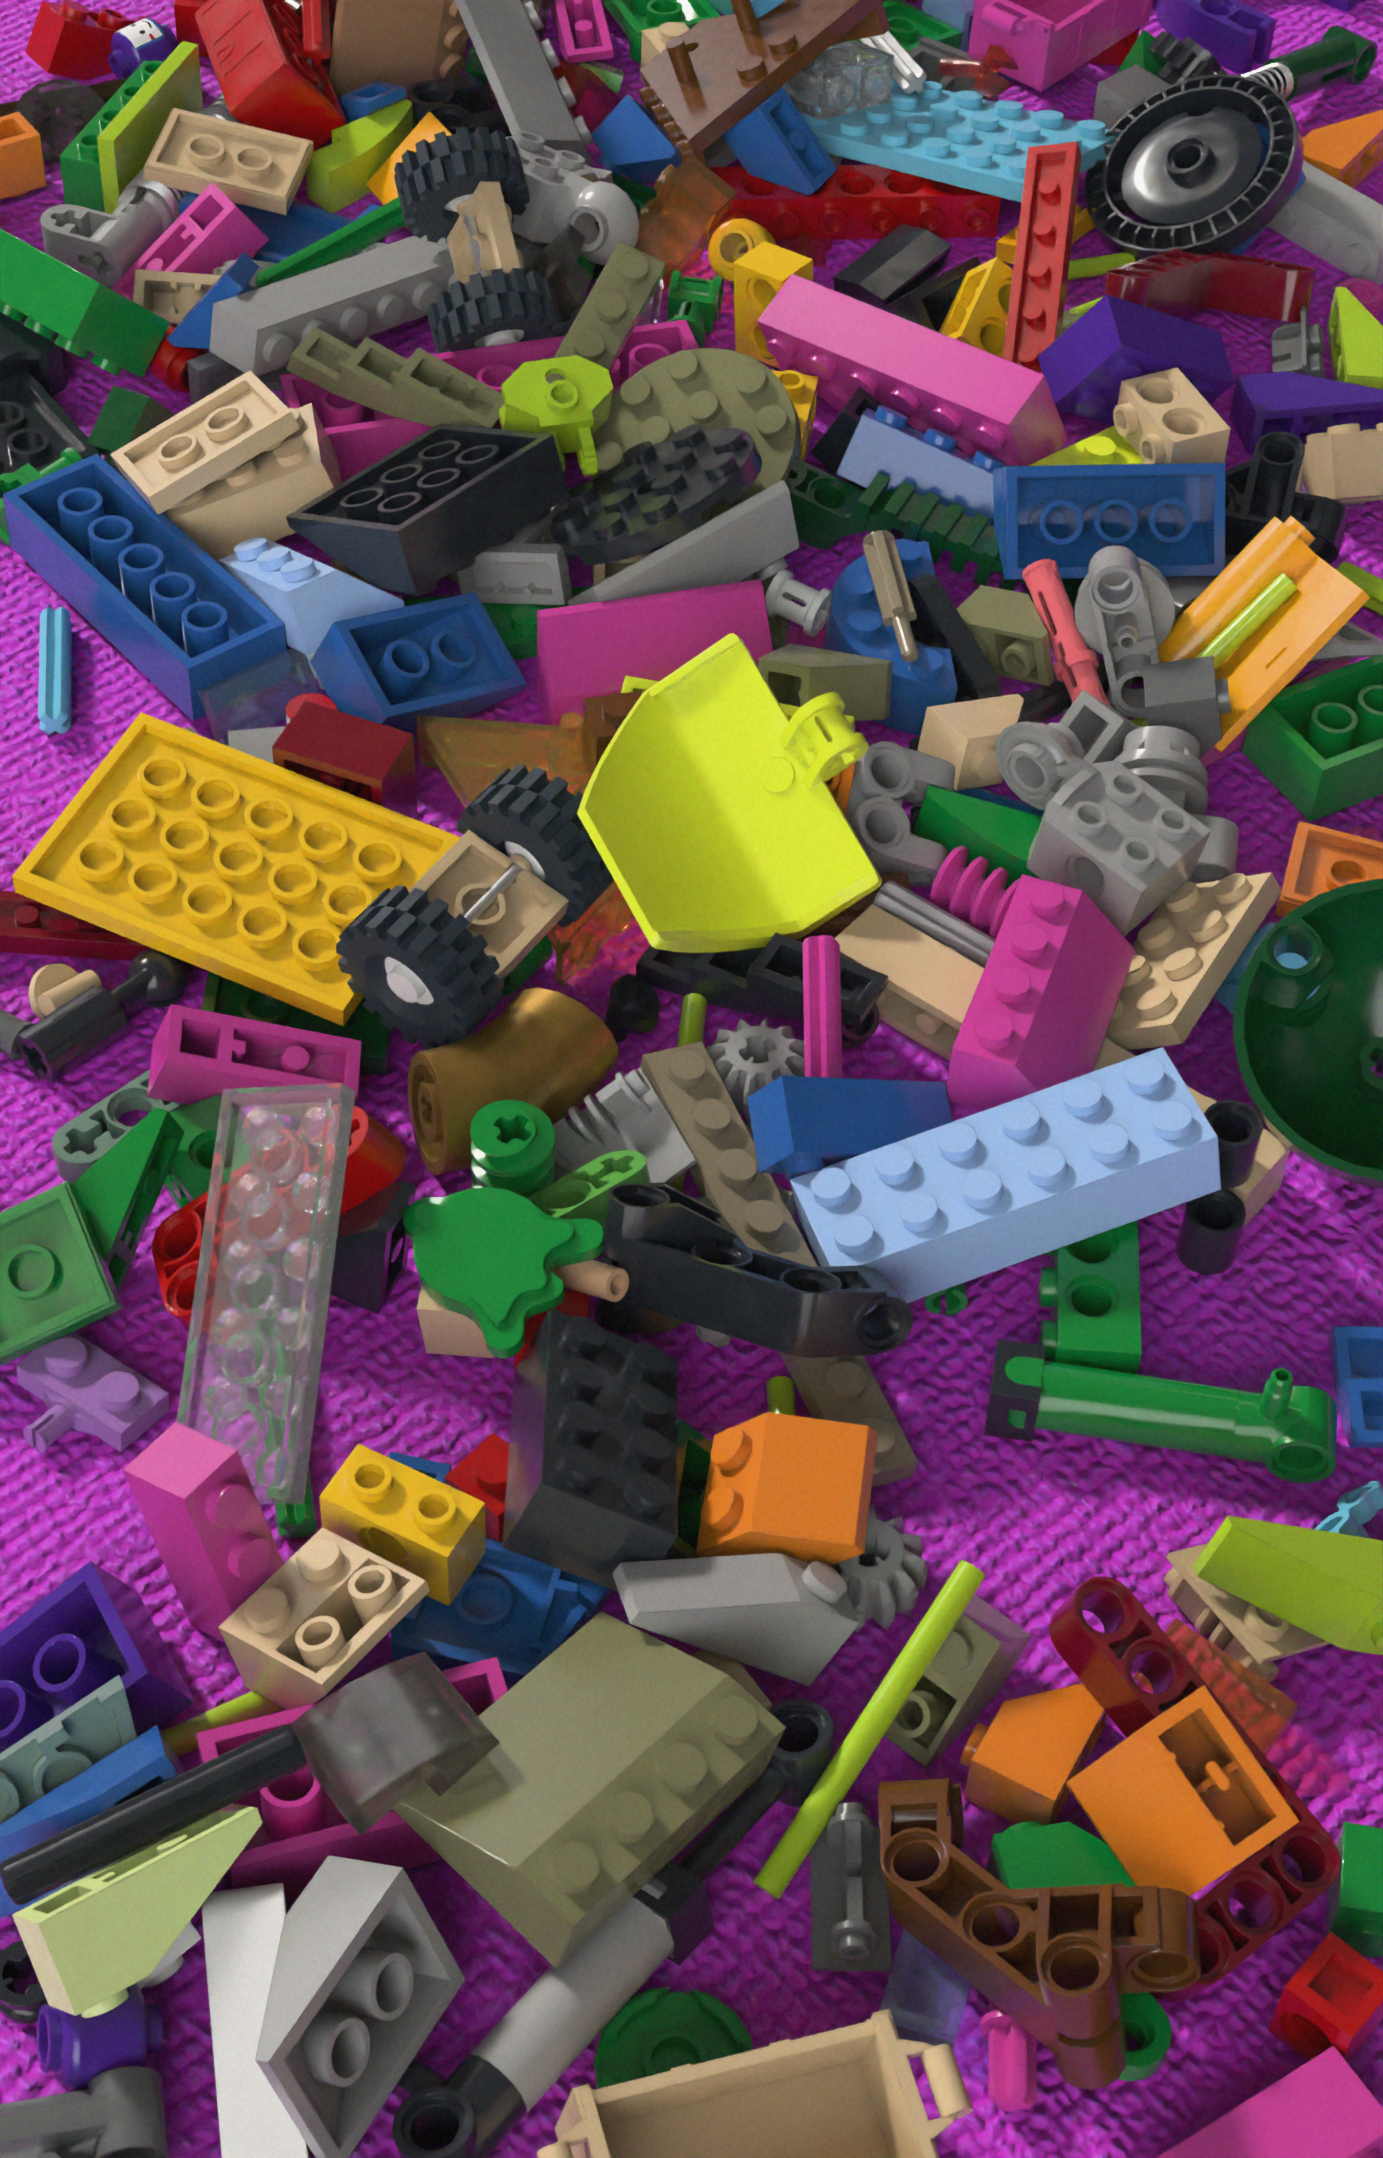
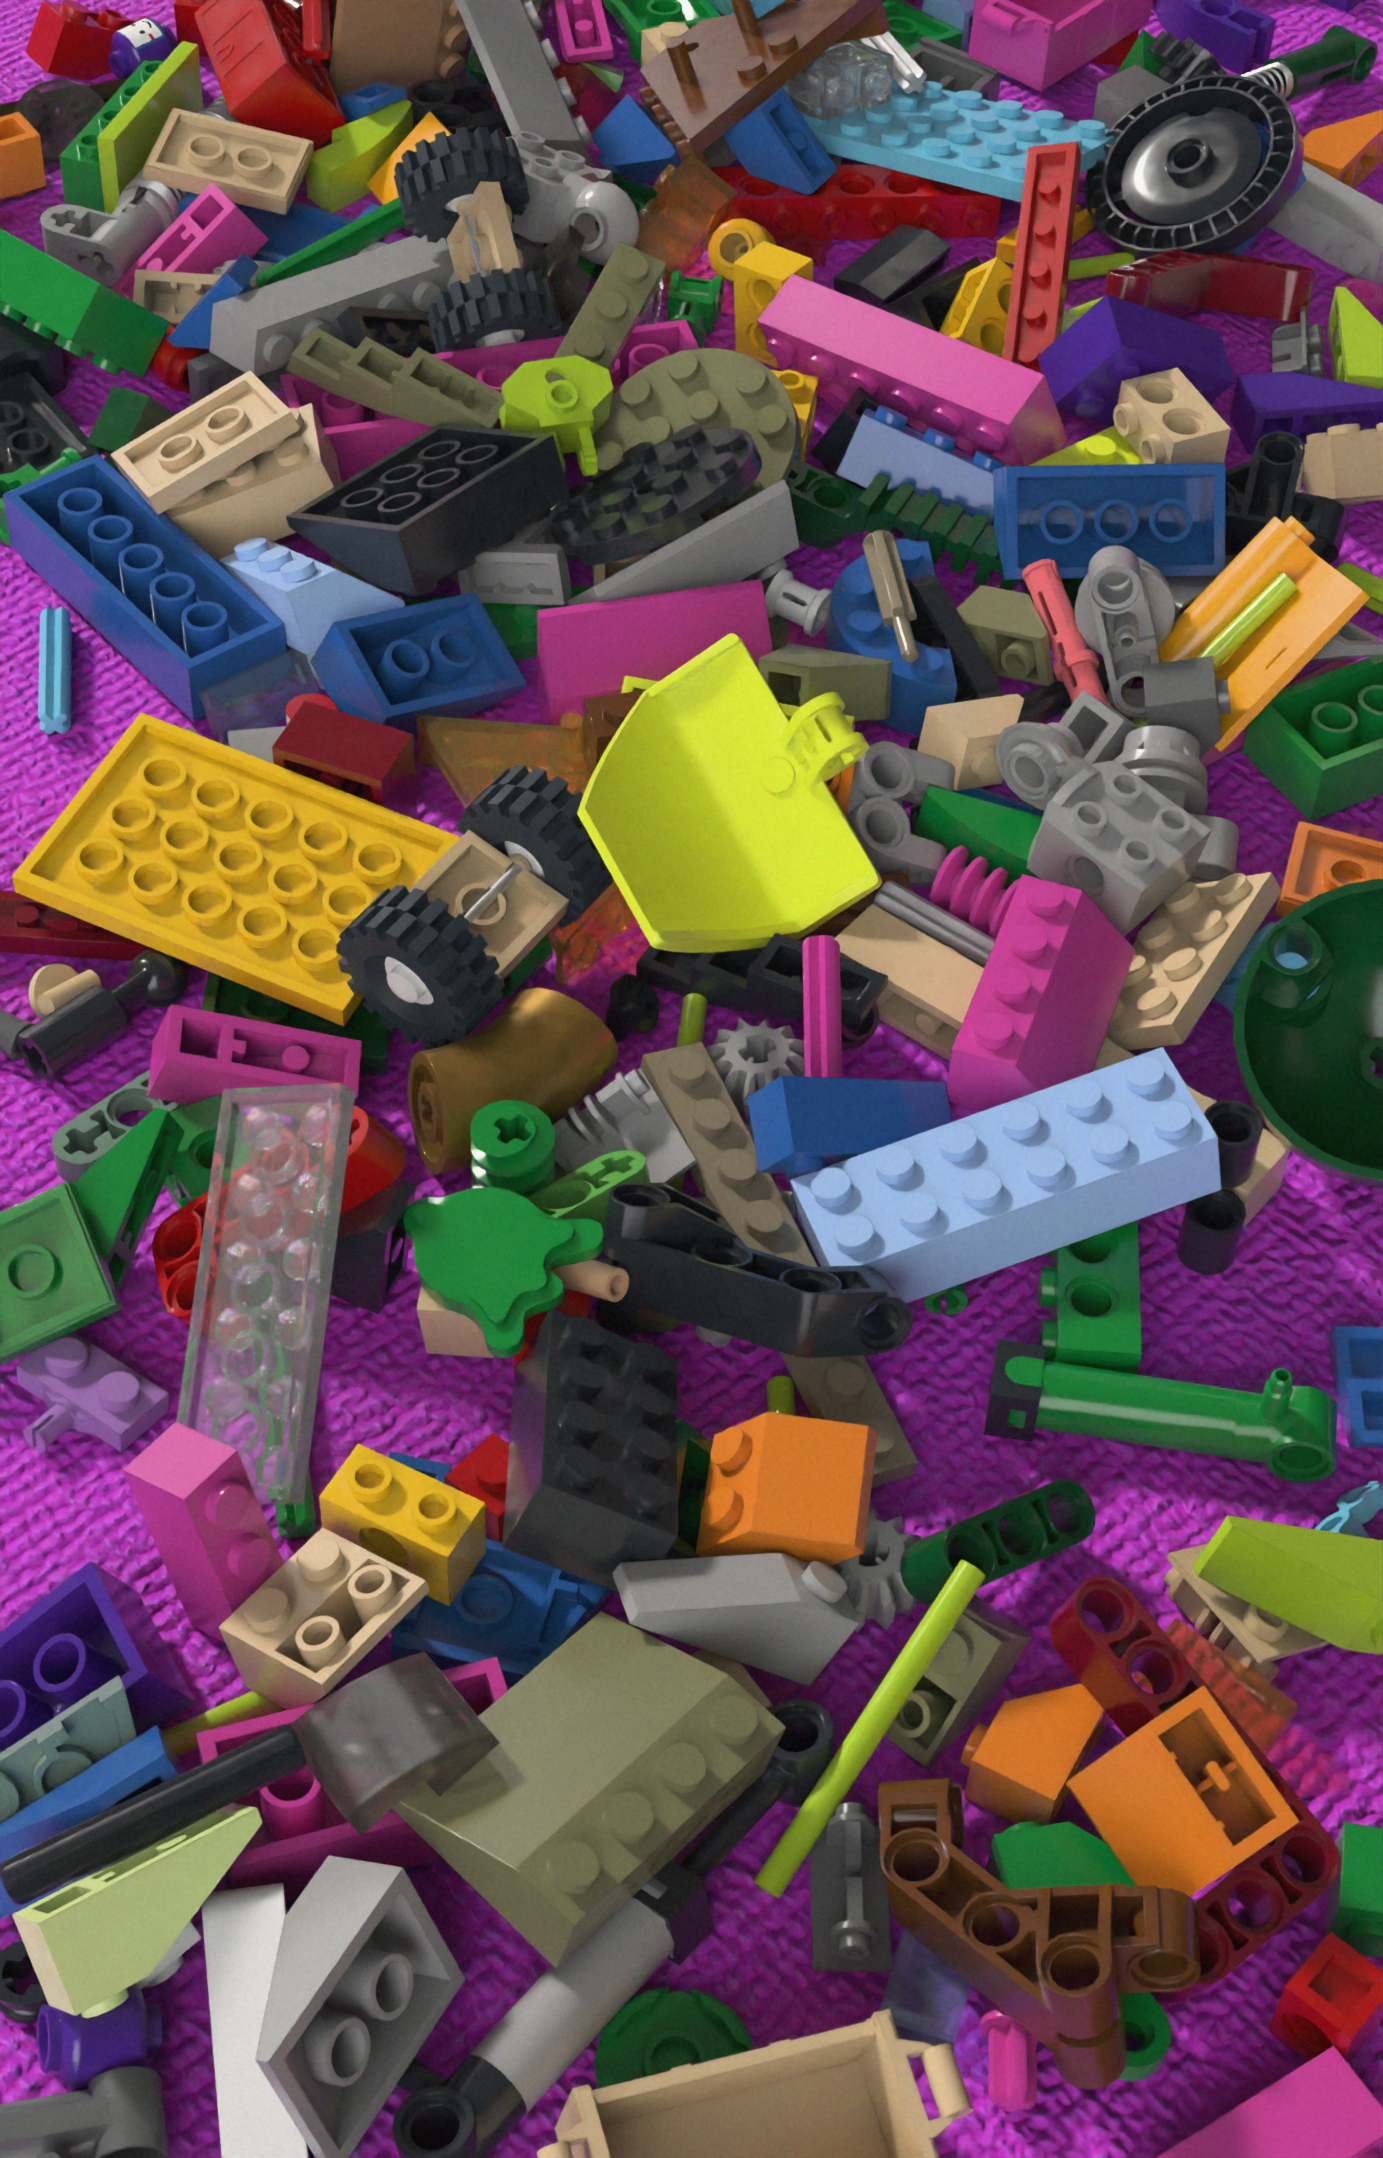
(394, 329): none -> black plate
(981, 69): clear red bar -> none
(1001, 1538): none -> dark green beam

